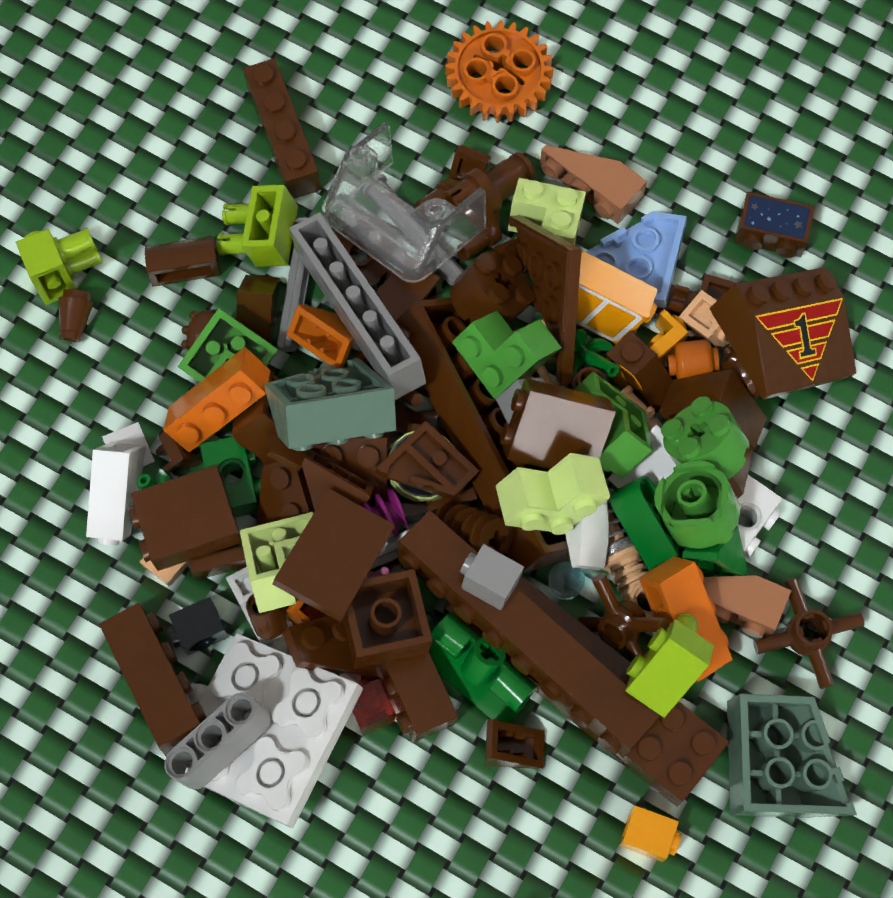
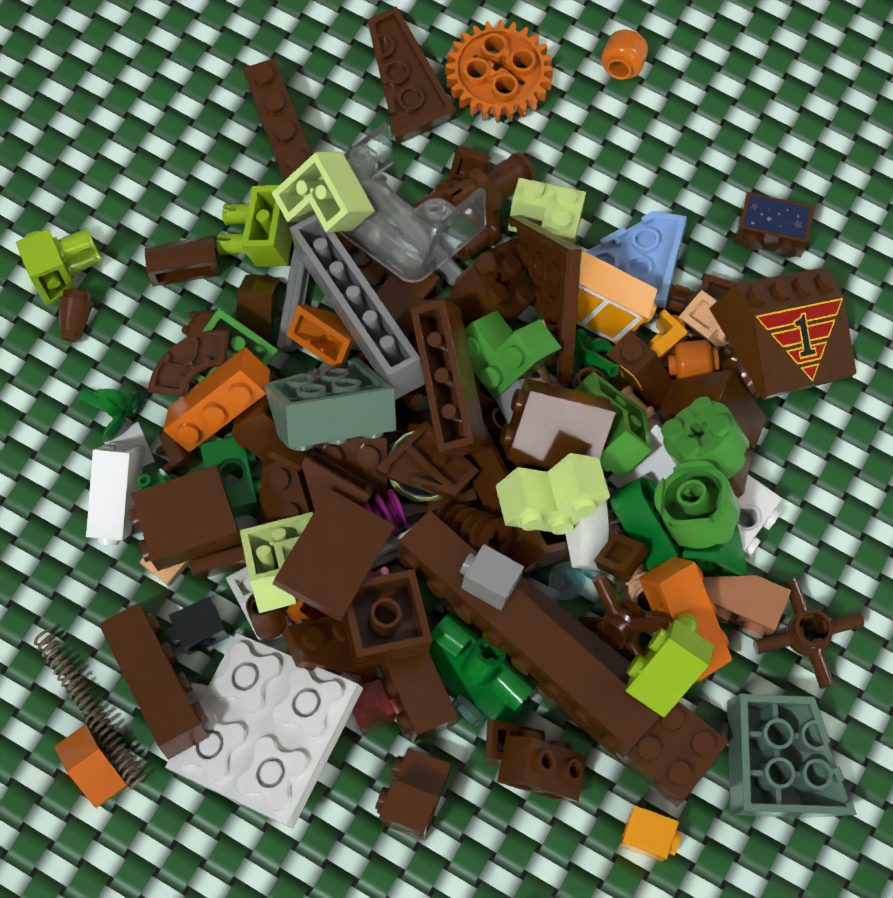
(59, 657): none -> dark tan piece
(90, 766): none -> orange slope
(114, 405): none -> green plant
(187, 359): none -> reddish brown tile
(199, 743): light grey beam -> none
(324, 188): none -> yellowish green brick
(409, 83): none -> reddish brown wing
(414, 794): none -> reddish brown brick
(449, 379): none -> reddish brown brick
(469, 711): none -> clear light blue tile
(542, 766): none -> reddish brown brick
(607, 182): nougat slope -> none
(621, 556): none -> reddish brown tile
(624, 54): none -> orange head

